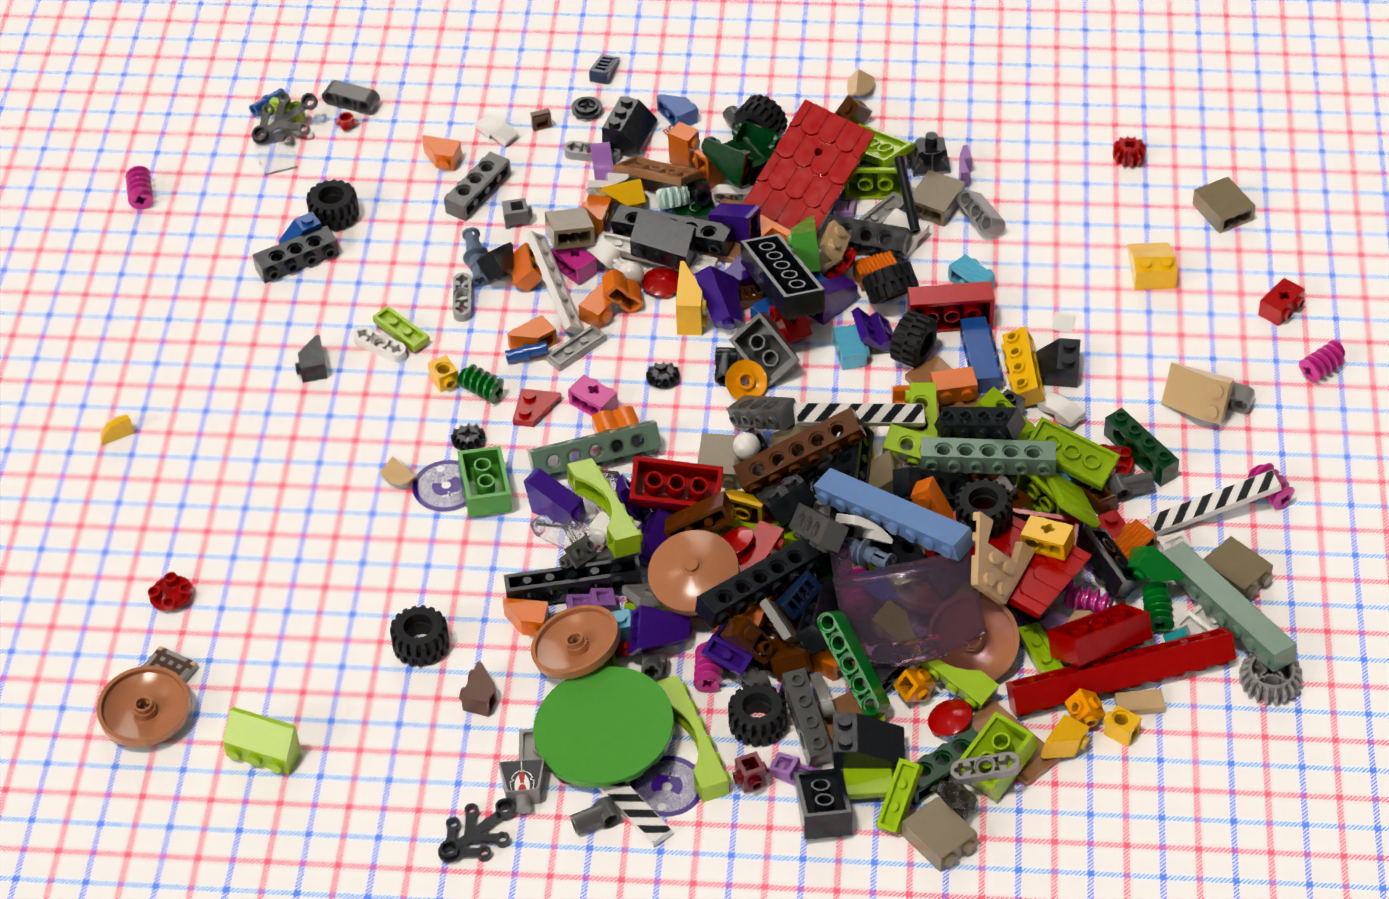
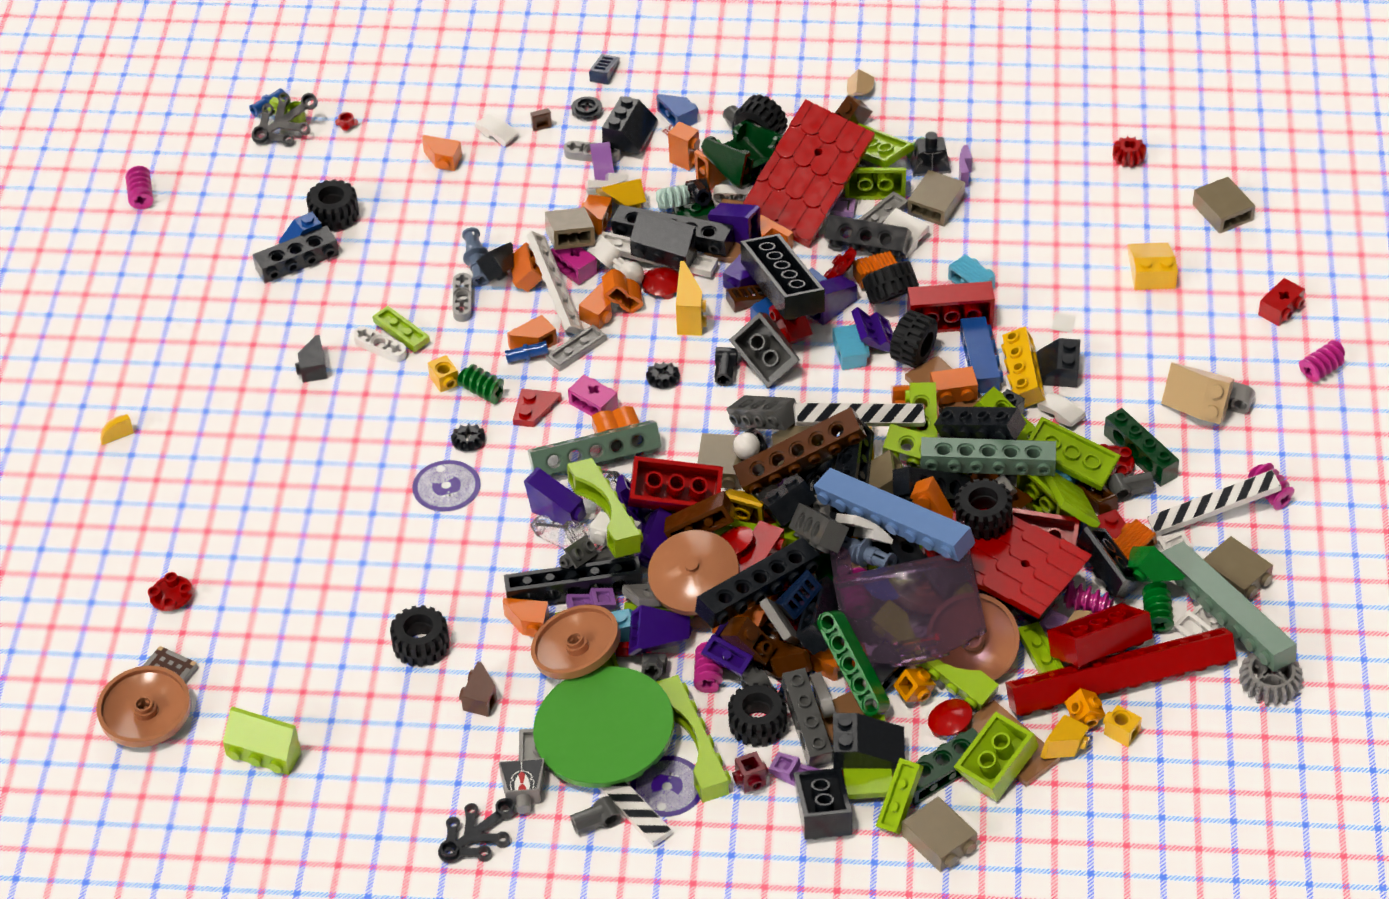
(277, 157): clear piece -> none
(350, 97): dark grey beam -> none
(398, 472): tan brick -> none
(477, 186): dark grey brick -> none
(484, 481): bright green brick -> none
(516, 212): dark grey brick -> none
(658, 171): medium nougat tile -> none
(721, 296): dark purple slope -> none
(752, 373): light orange dish -> none
(805, 243): bright green slope -> none
(833, 246): tan bracket -> none
(907, 194): black piece -> none
(956, 797): clear smoke hips -> none
(981, 212): light grey beam -> none
(992, 570): tan wing -> none
(1004, 772): light grey beam -> none
(1048, 537): yellow brick -> none
(1141, 701): tan tile -> none
(1177, 633): teal tile -> none

